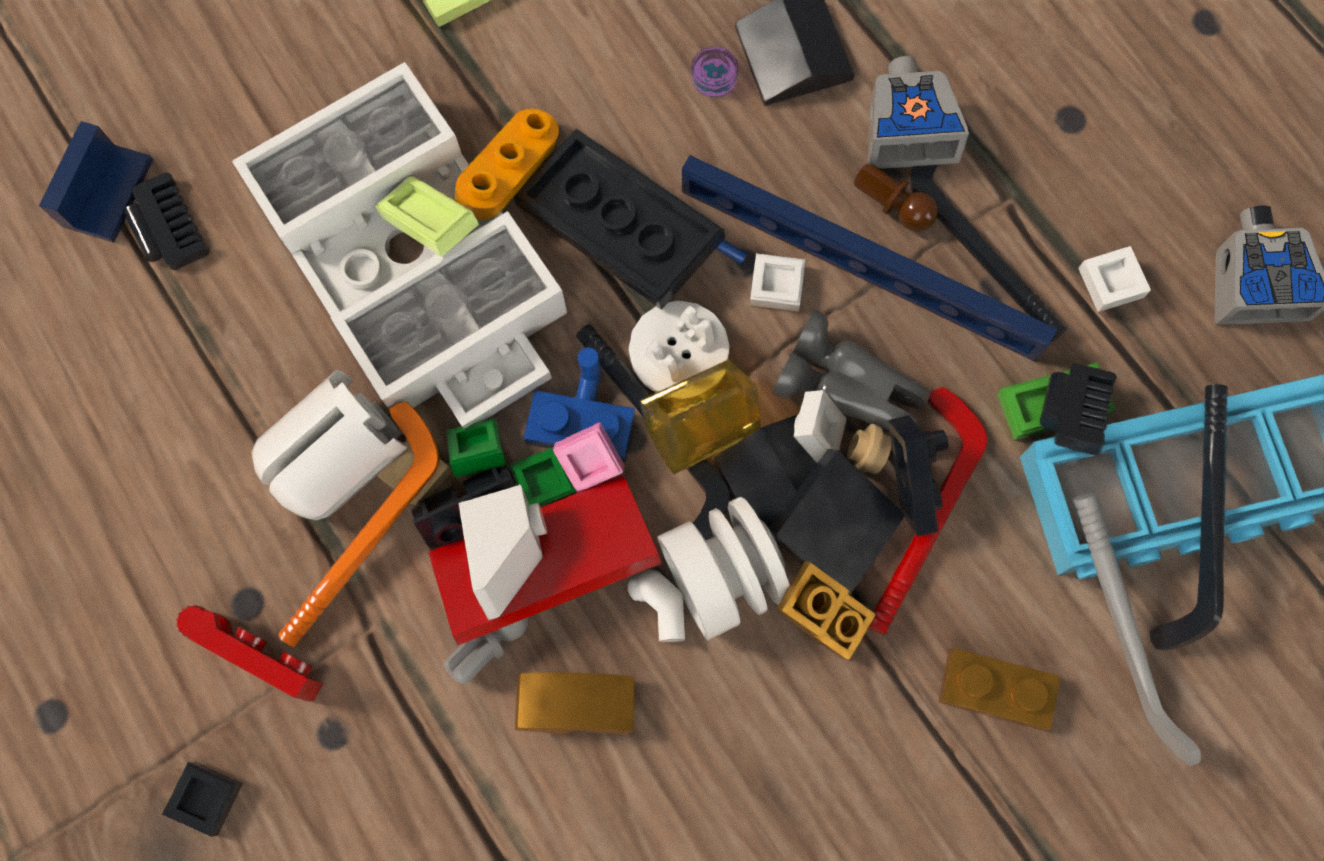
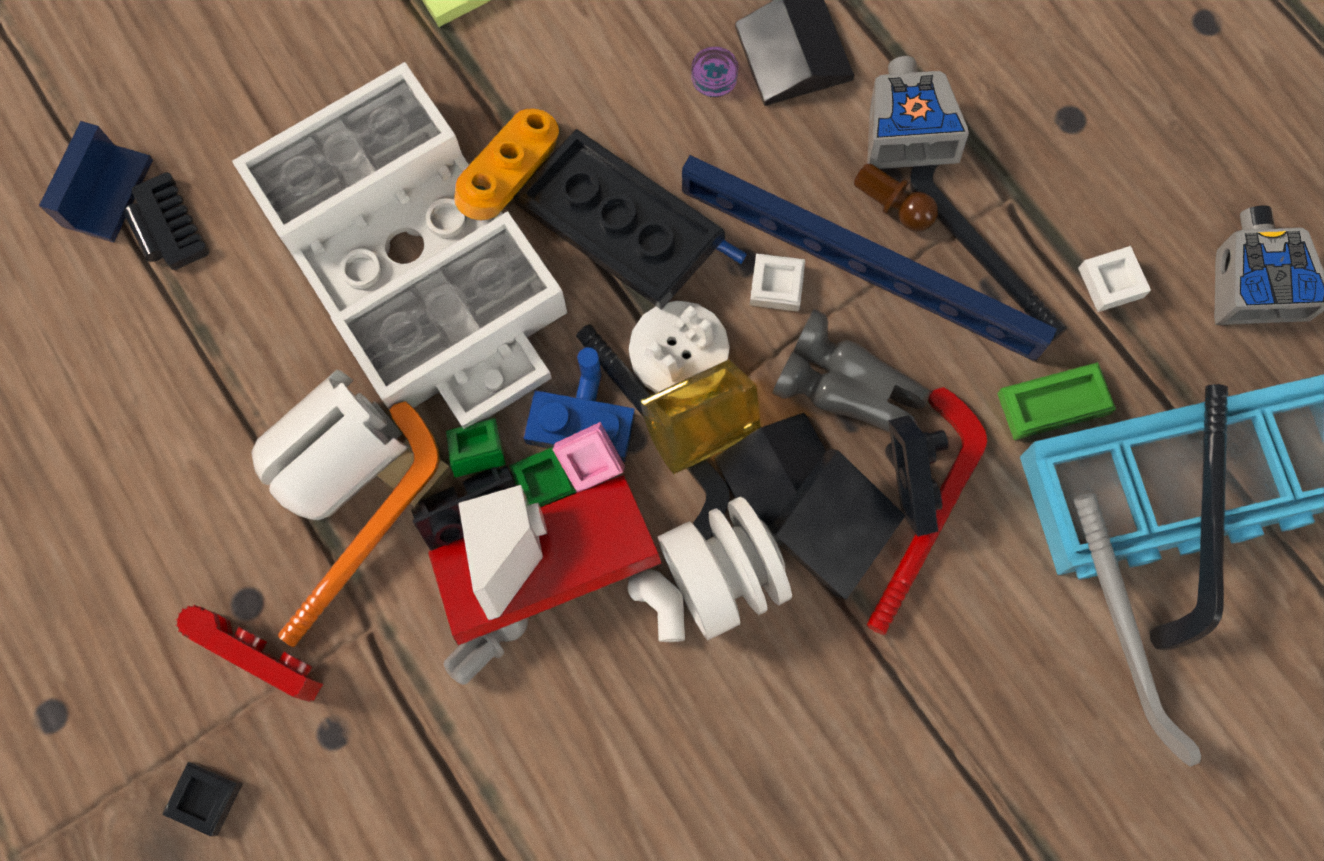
(427, 215): yellowish green tile -> none
(575, 702): pearl gold slope -> none
(819, 424): white plate -> none
(825, 611): pearl gold slope -> none
(869, 449): tan plate -> none
(999, 689): pearl gold plate -> none
(1078, 407): black piece -> none

